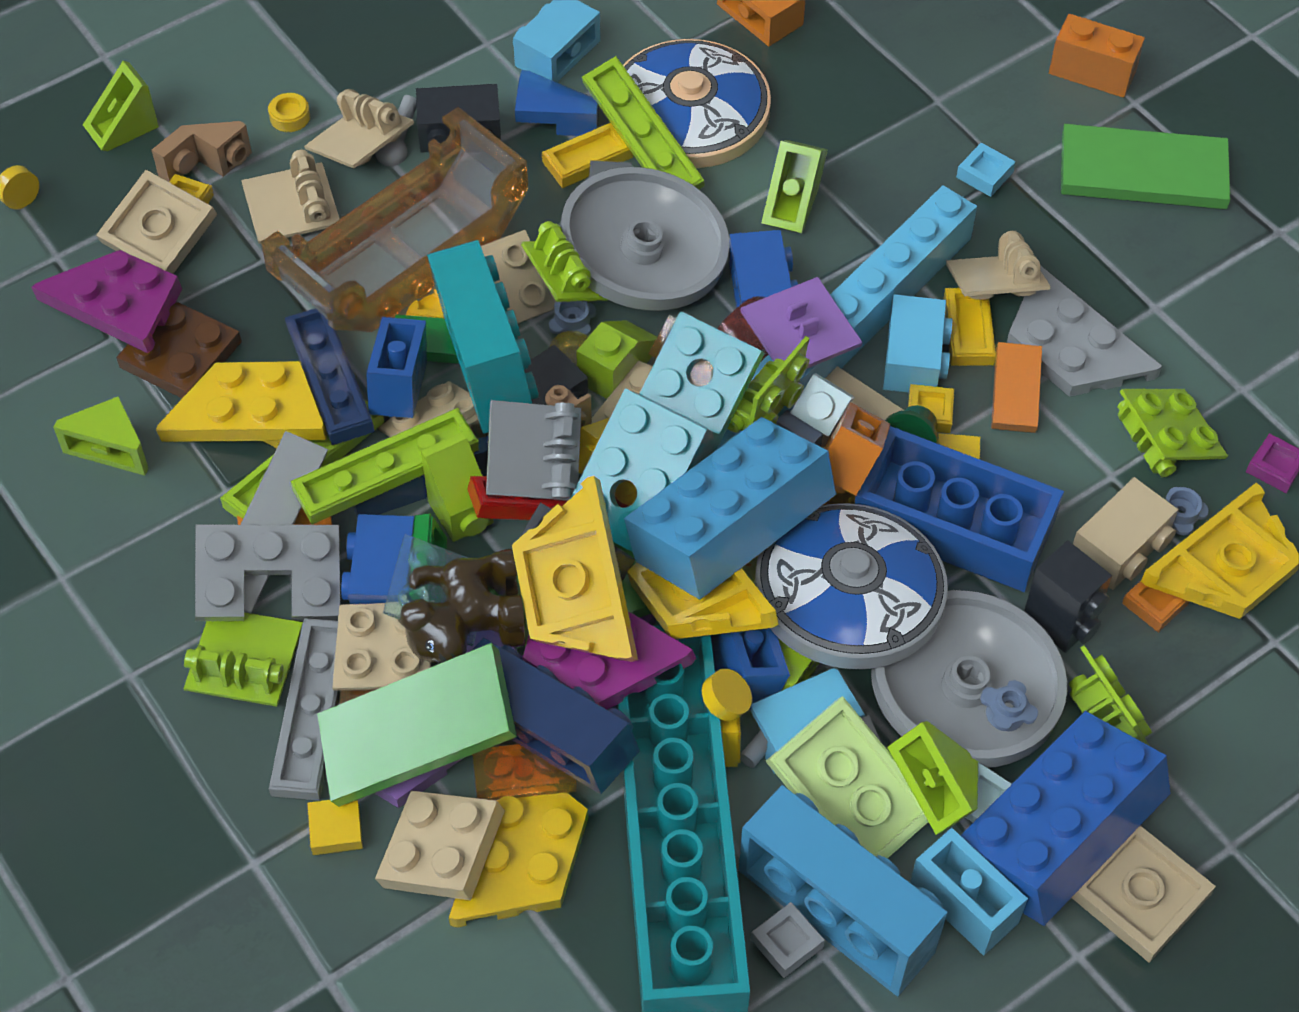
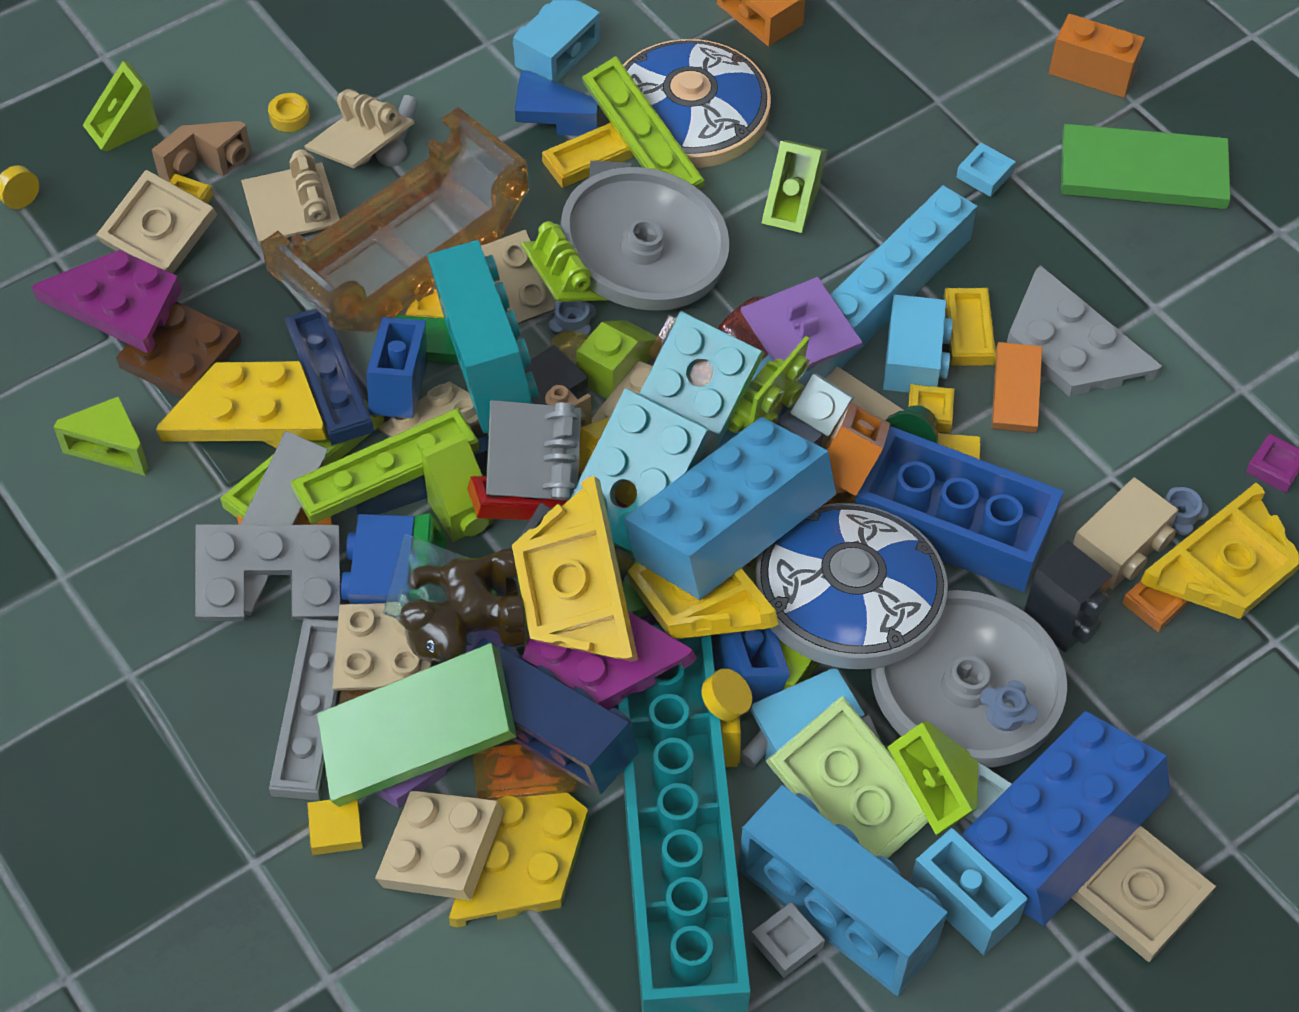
(243, 658): lime hinge -> none
(433, 103): black brick -> none
(759, 264): blue brick -> none
(1011, 271): tan hinge -> none
(1101, 698): lime hinge -> none
(1167, 428): lime hinge -> none

